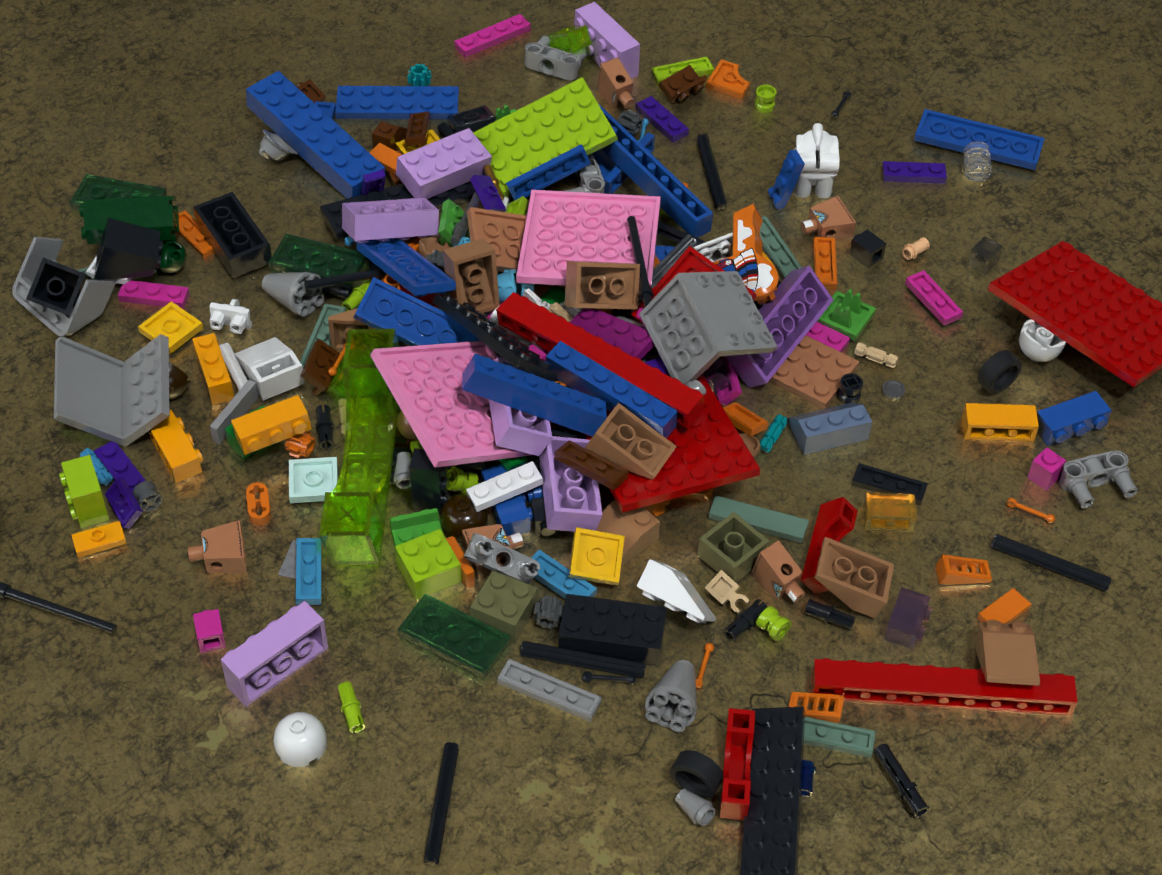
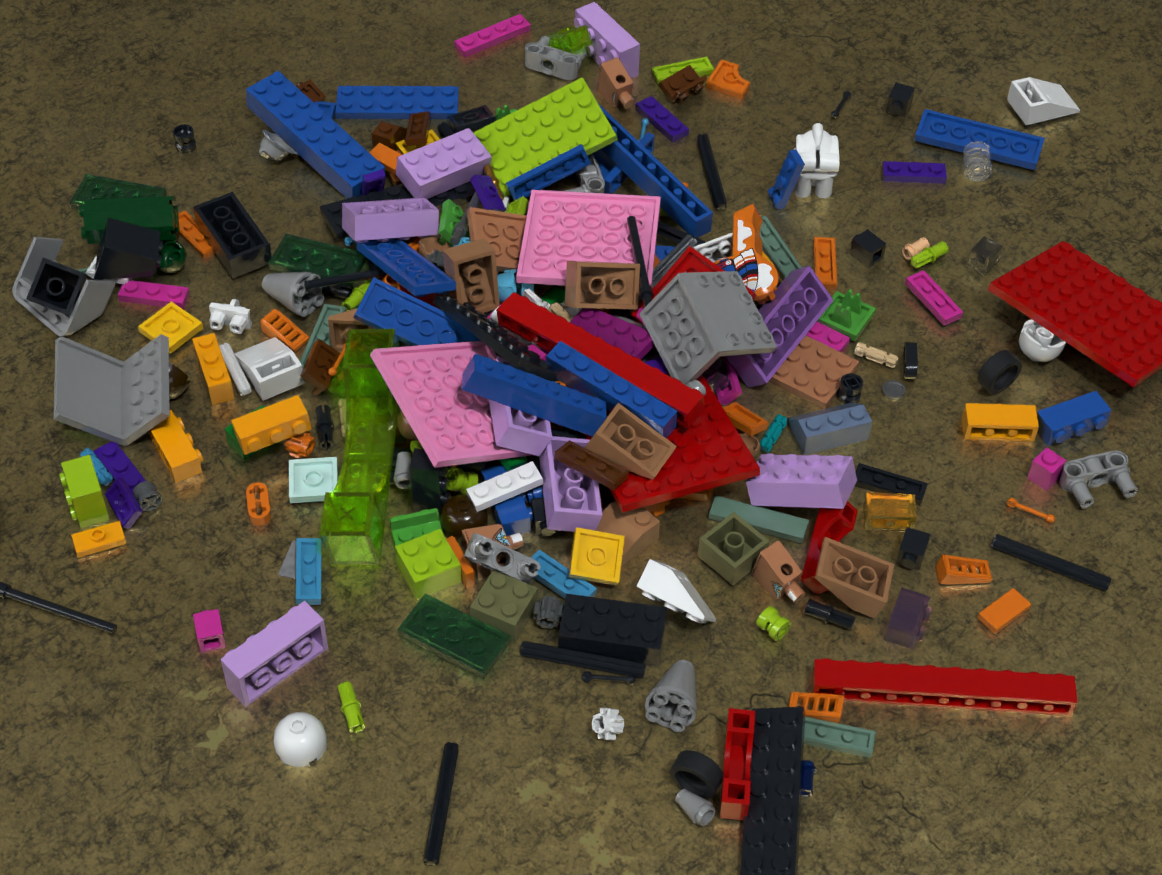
(184, 138): none -> black wheel
(221, 549): nougat torso -> none
(236, 408): light grey tile -> none
(275, 320): none -> orange slope
(419, 75): teal gear -> none
(549, 690): light grey tile -> none
(607, 723): none -> white gear
(630, 121): dark grey gear -> none
(709, 647): orange hinge -> none
(726, 590): tan plate -> none
(744, 621): black pin -> none
(765, 98): lime wheel -> none
(802, 481): none -> lavender brick
(830, 220): nougat torso -> none
(900, 99): none -> black brick
(906, 789): black pin -> none
(910, 361): none -> black beam
(913, 548): none -> black brick
(929, 254): none -> lime axle
(1007, 653): medium nougat slope -> none
(1039, 100): none -> white slope

